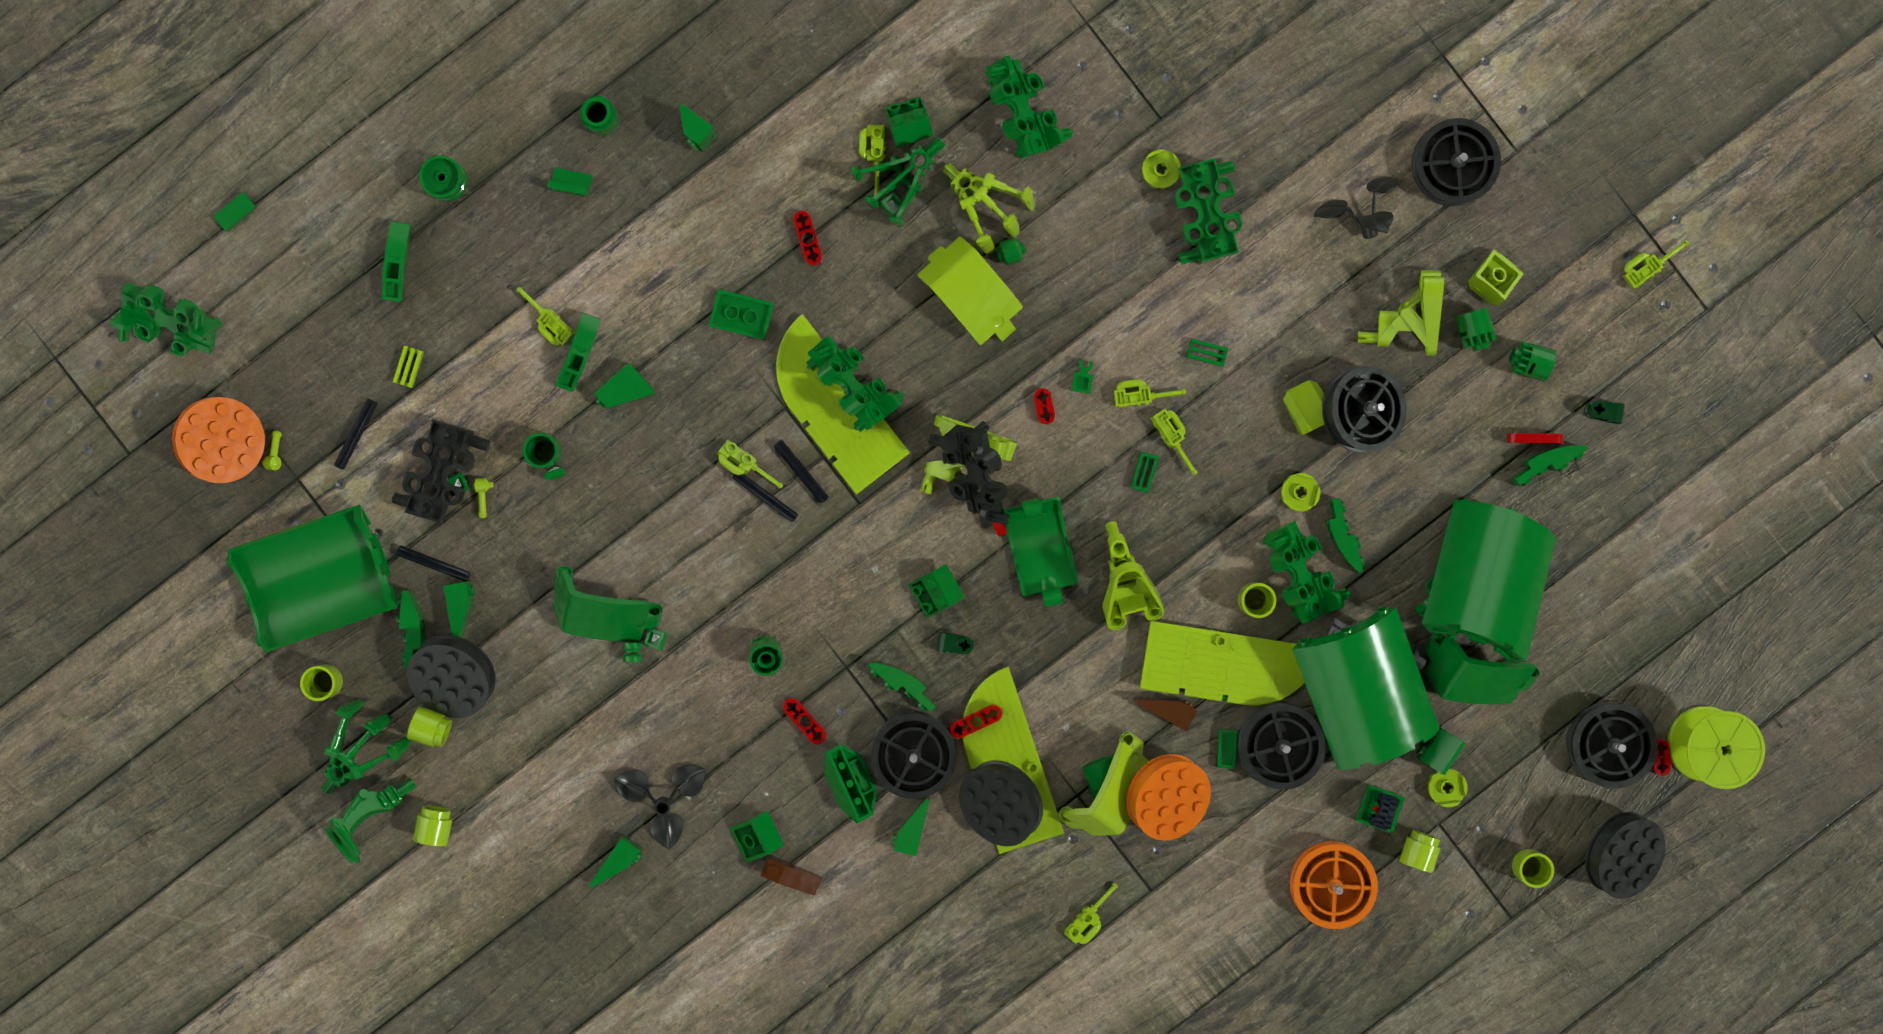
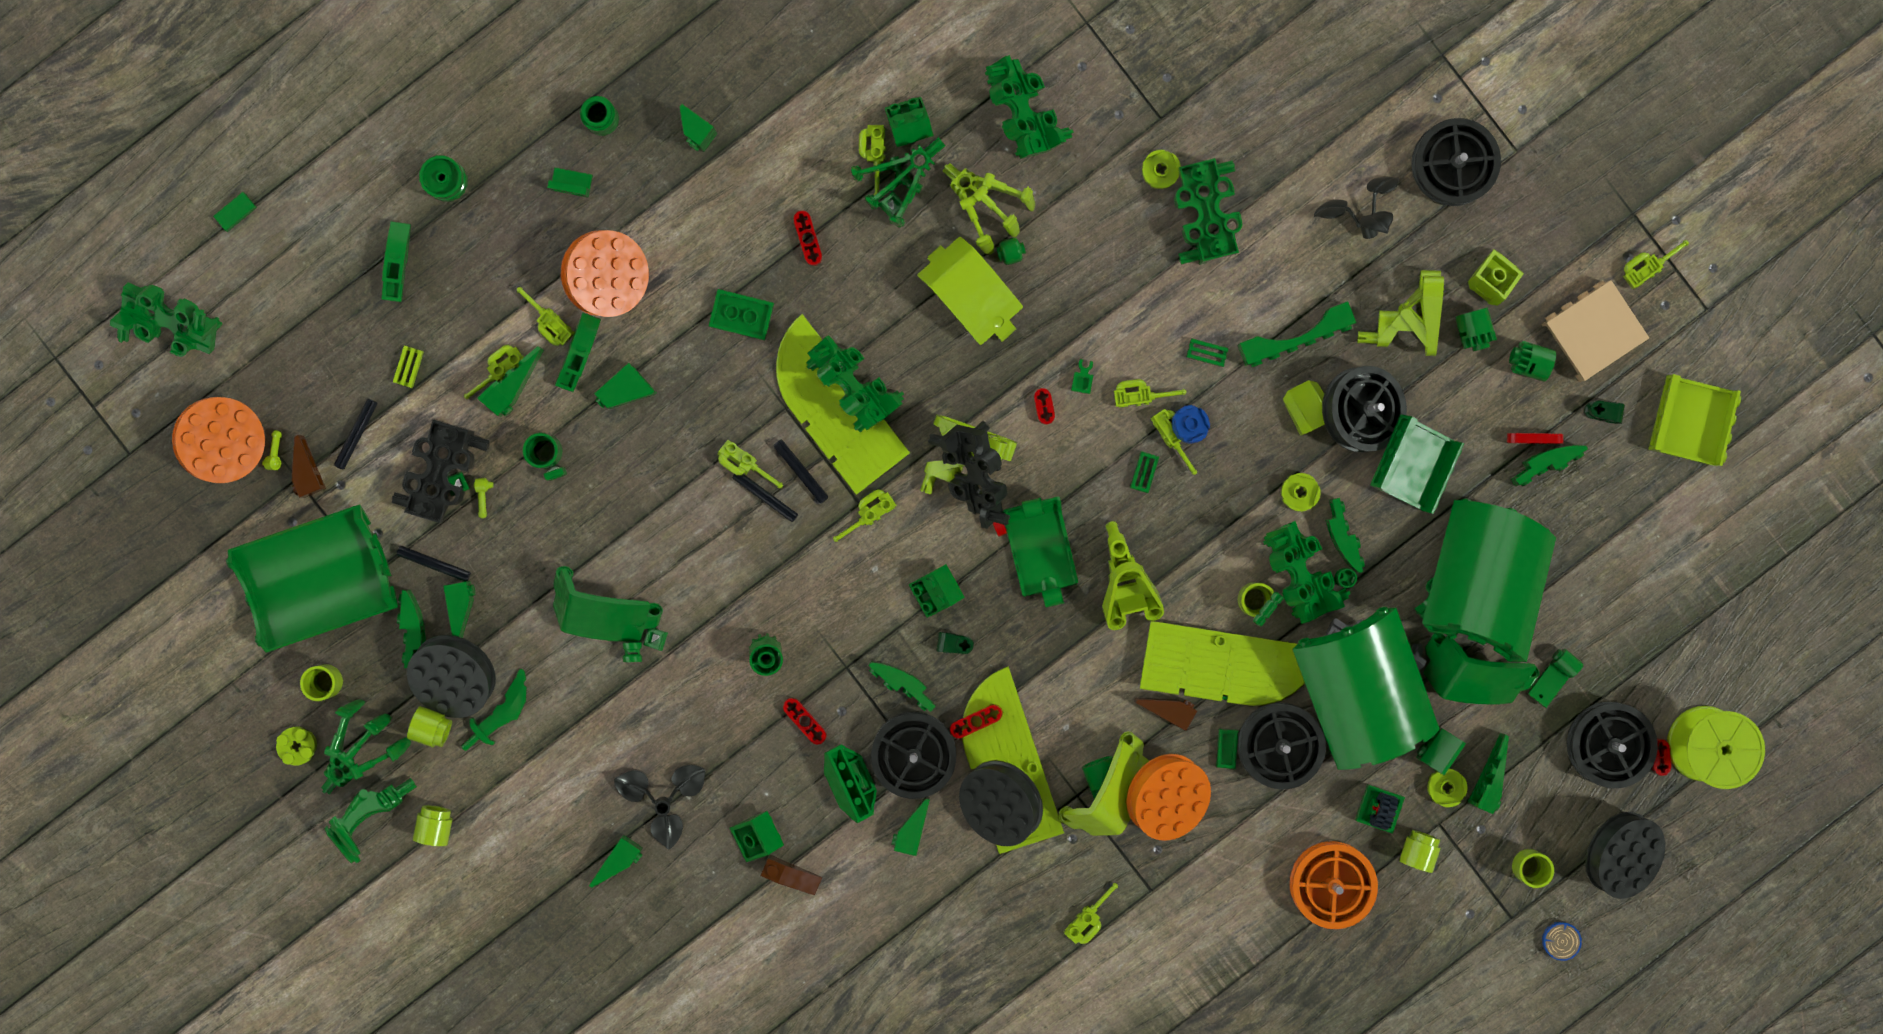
(290, 755): none -> lime plate
(304, 470): none -> reddish brown slope
(498, 370): none -> lime piece
(502, 713): none -> green sword
(504, 394): none -> green wedge
(604, 273): none -> orange wheel
(869, 515): none -> lime piece
(1190, 424): none -> blue tile
(1259, 348): none -> green arch
(1268, 609): none -> green axle
(1346, 575): none -> green wheel
(1416, 464): none -> panel
(1489, 785): none -> green wedge
(1555, 676): none -> green door
(1561, 941): none -> dark tan tile
(1595, 329): none -> tan panel
(1694, 421): none -> lime panel

